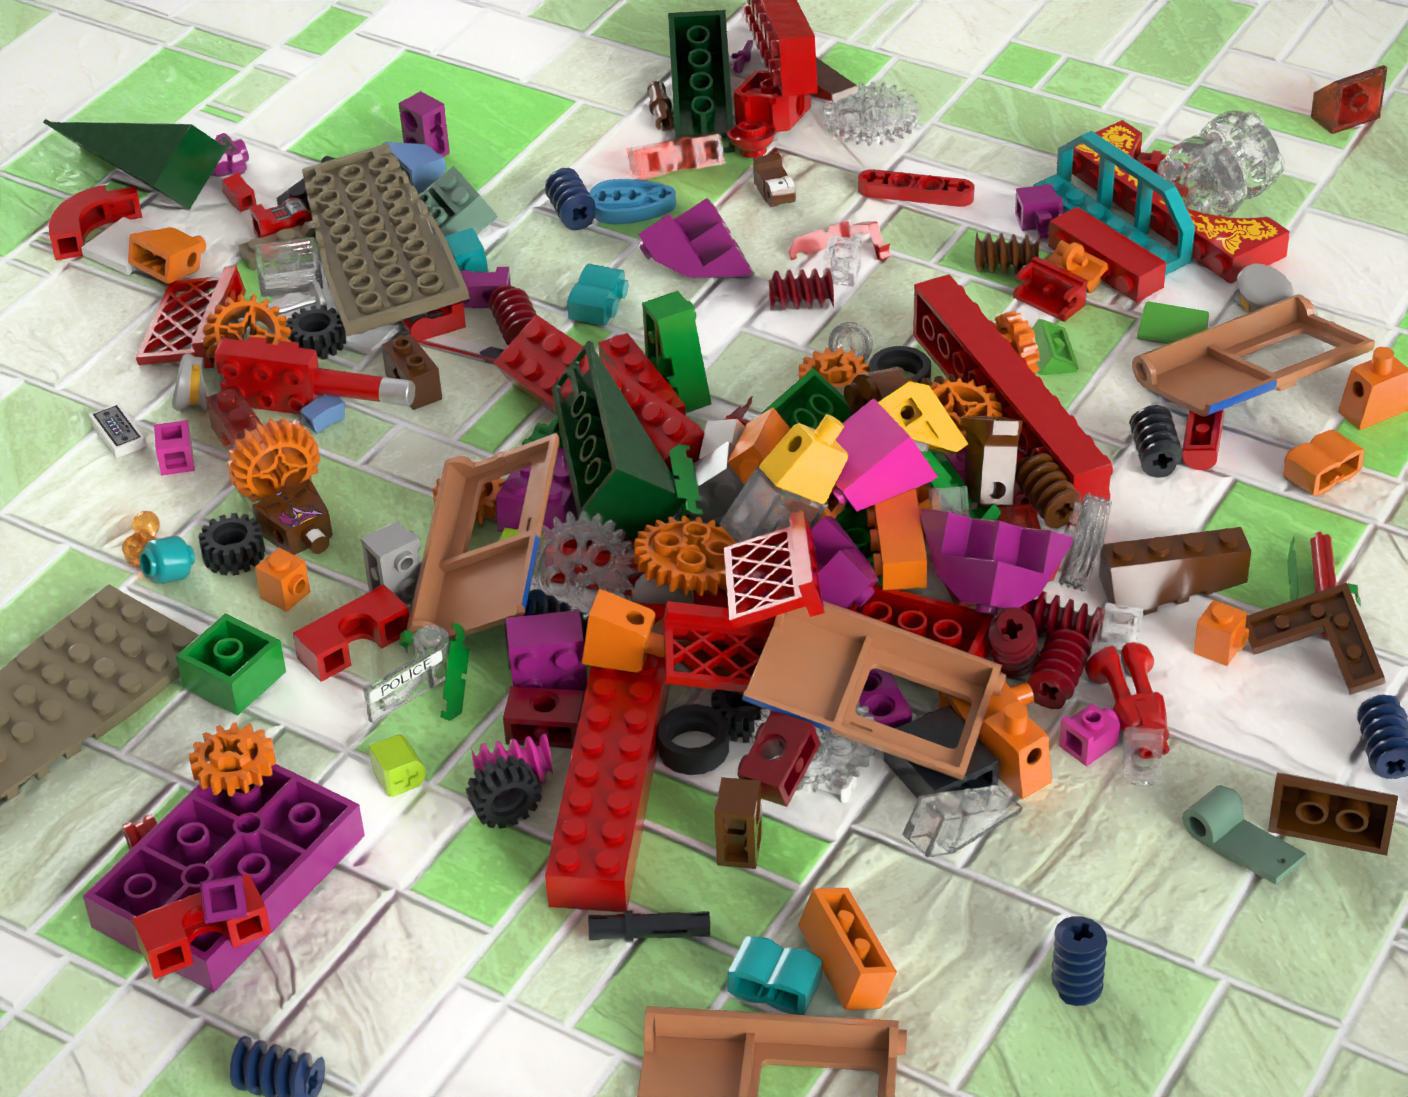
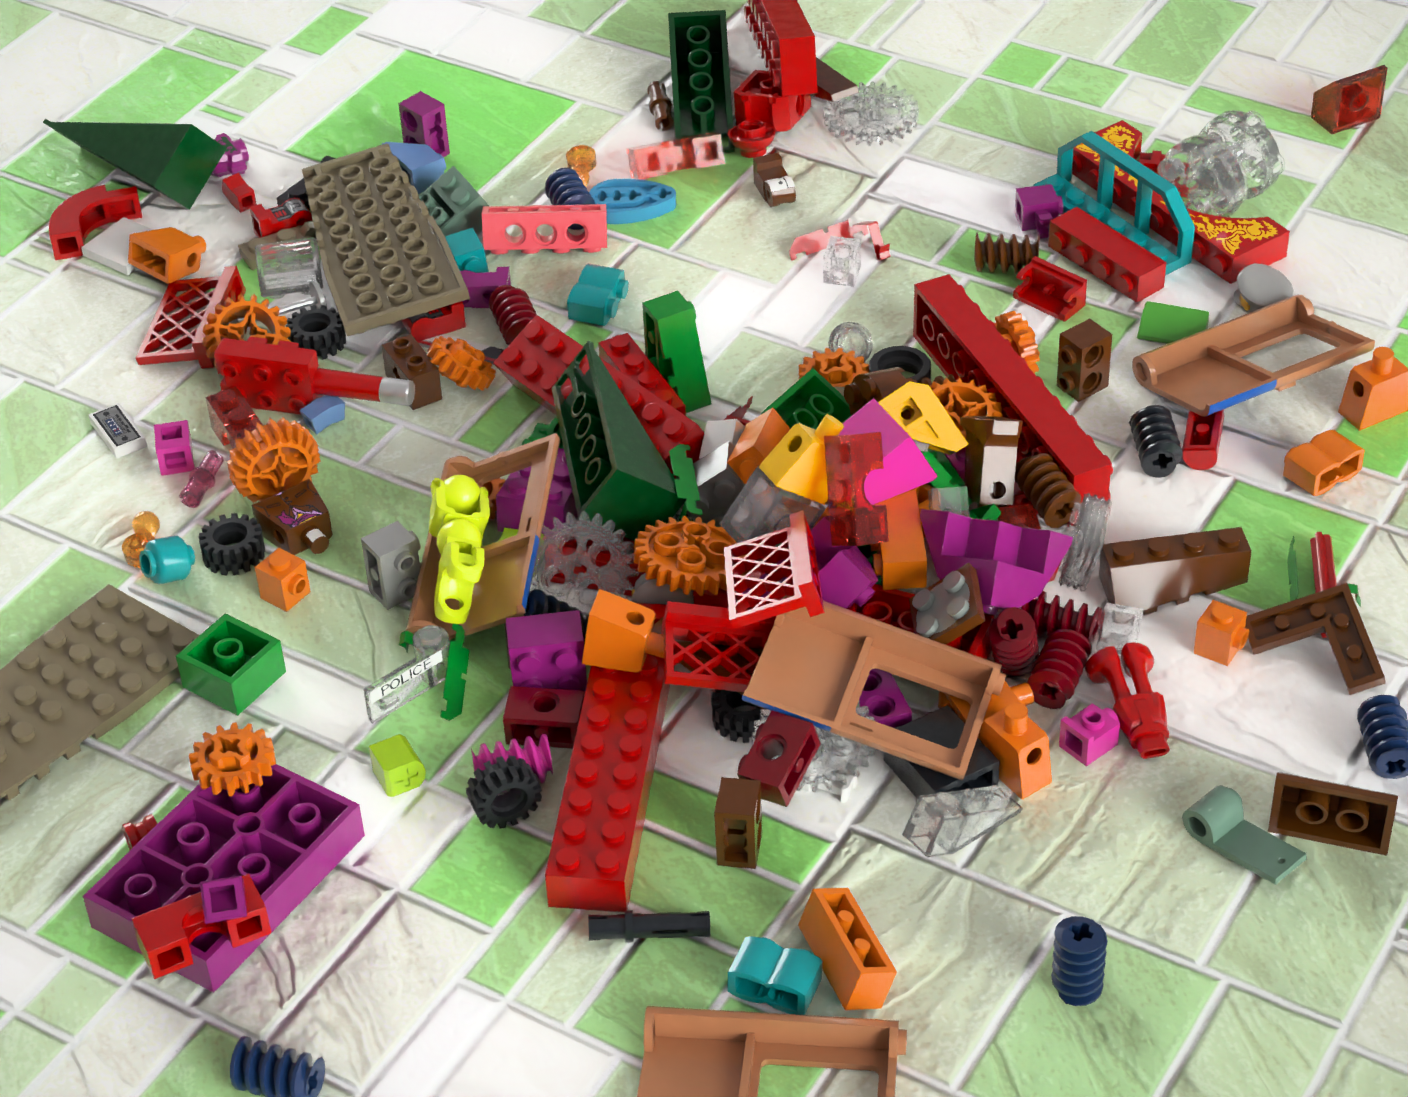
(190, 384): light grey piece -> none
(201, 479): none -> clear pink axle
(374, 616): red arch -> none
(458, 542): none -> neon yellow piece
(461, 363): none -> orange gear
(582, 160): none -> clear orange plate
(590, 216): none -> coral brick
(695, 244): magenta brick -> none
(699, 759): black tyre -> none
(742, 57): magenta piece -> none
(801, 289): dark red piece -> none
(848, 463): none -> clear red arch
(947, 190): red beam -> none
(948, 606): none -> light grey piece
(1054, 348): bright green slope -> none
(1075, 260): orange hips -> none
(1084, 360): none -> reddish brown brick
(1143, 738): clear brick -> none

